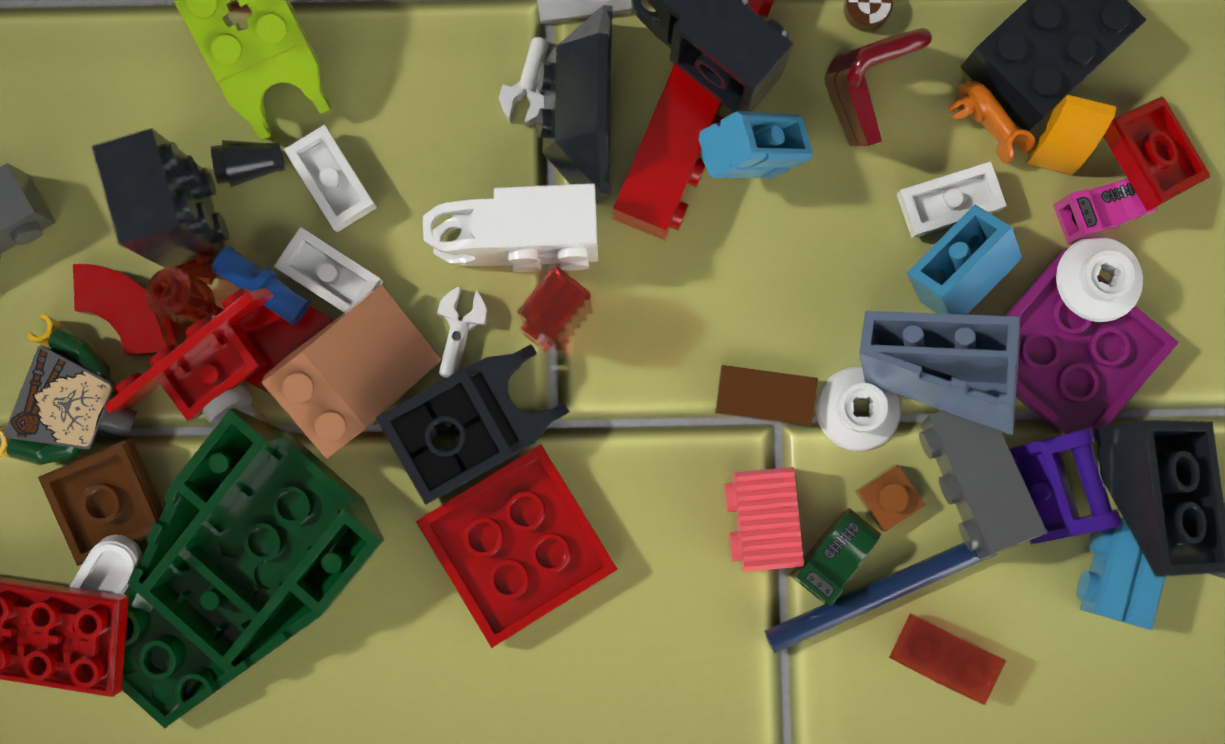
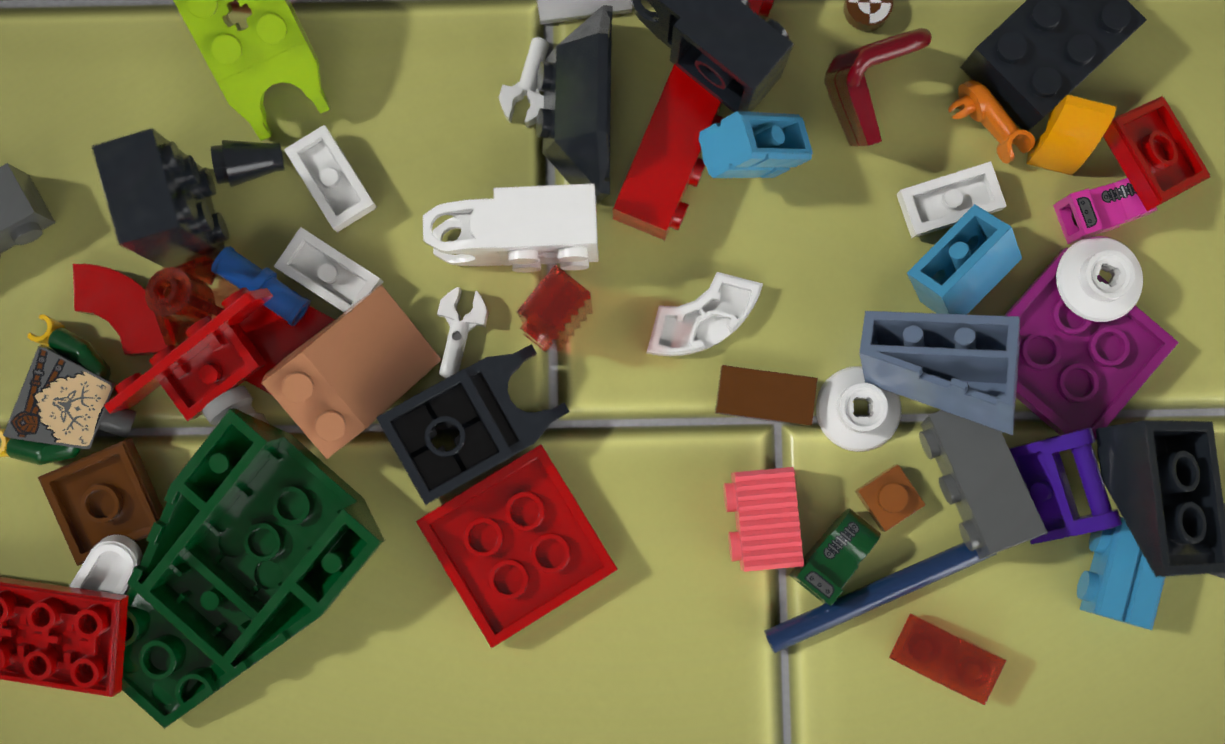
(705, 320): none -> white tile

